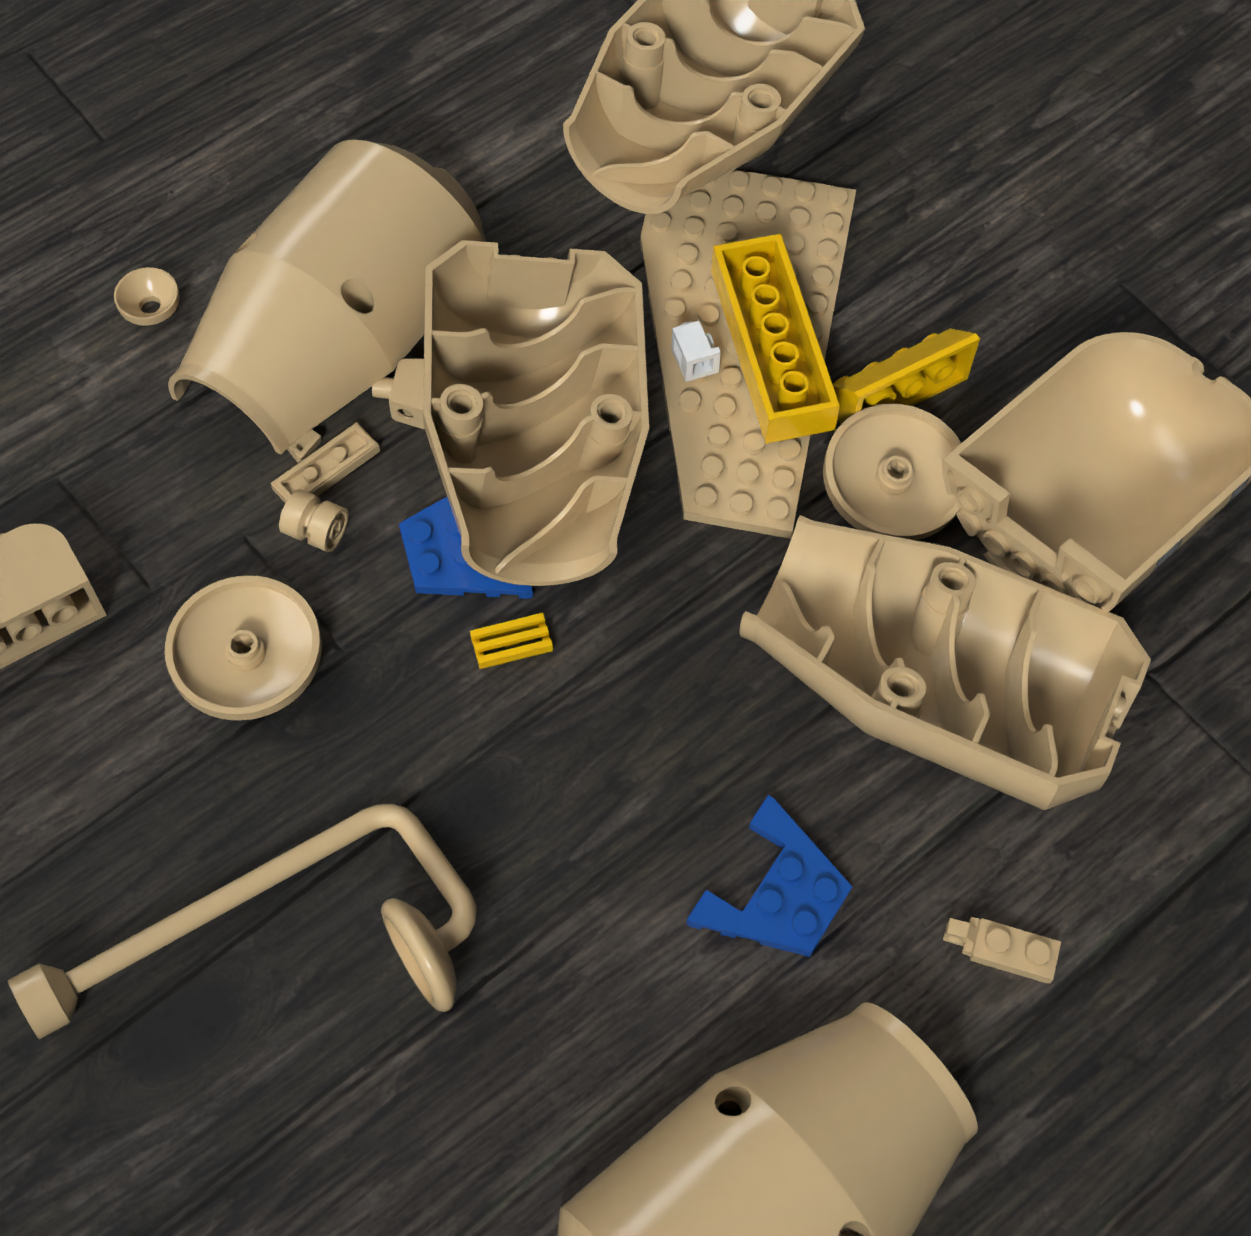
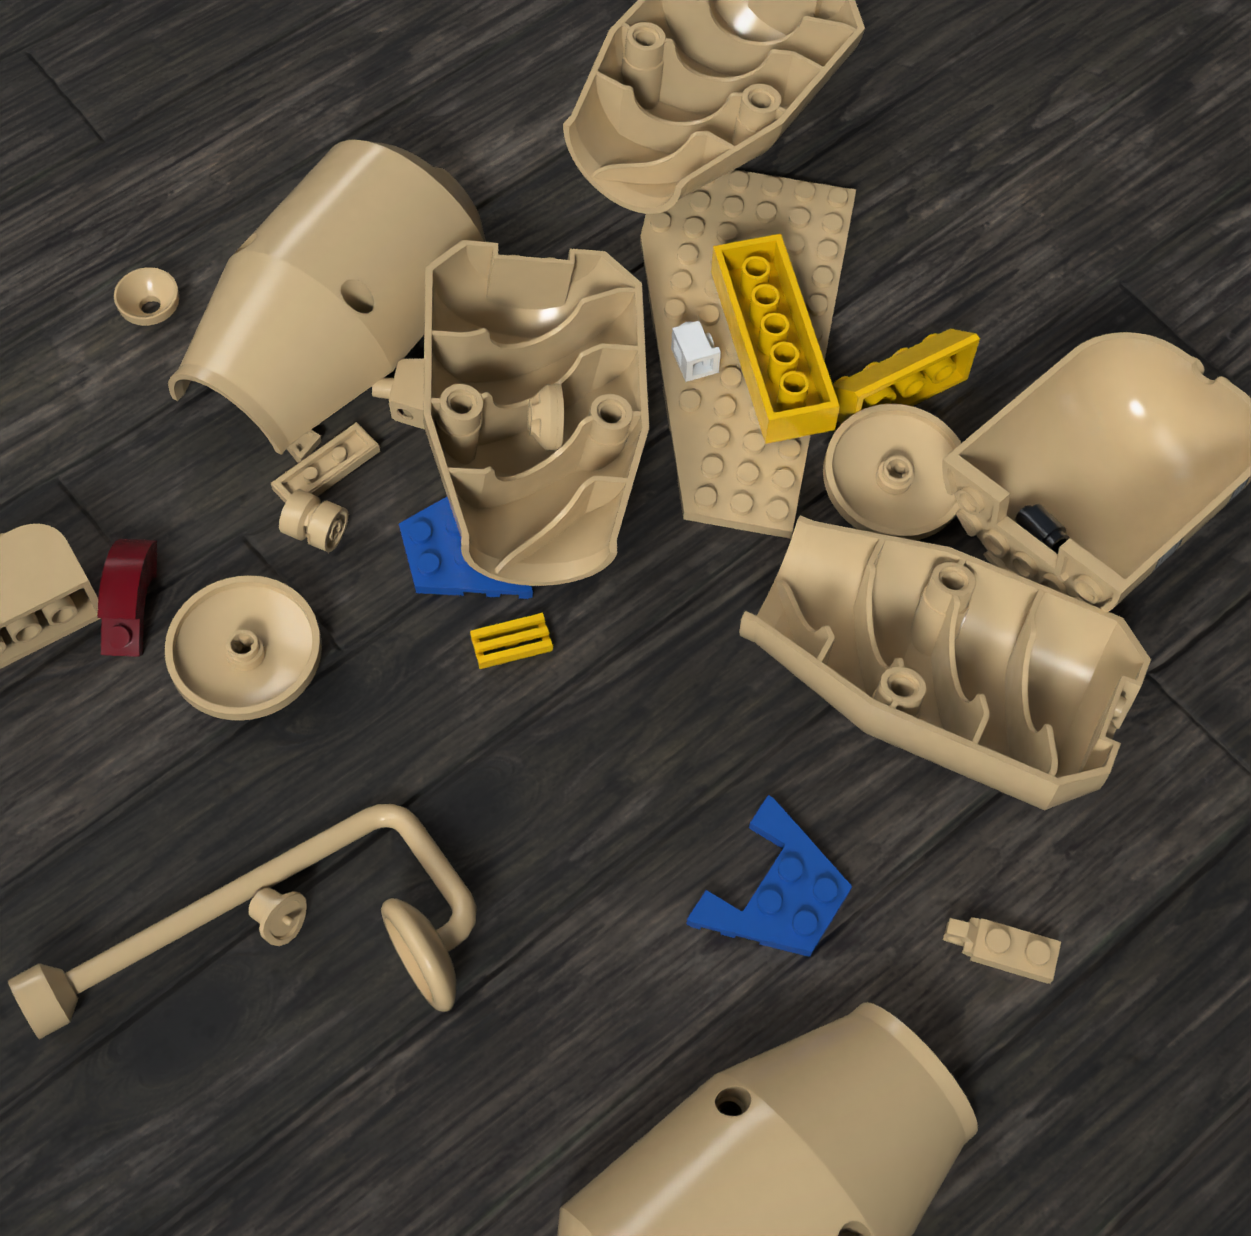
(123, 593): none -> dark red arch
(278, 915): none -> tan piece
(547, 417): none -> tan piece
(1042, 526): none -> black brick

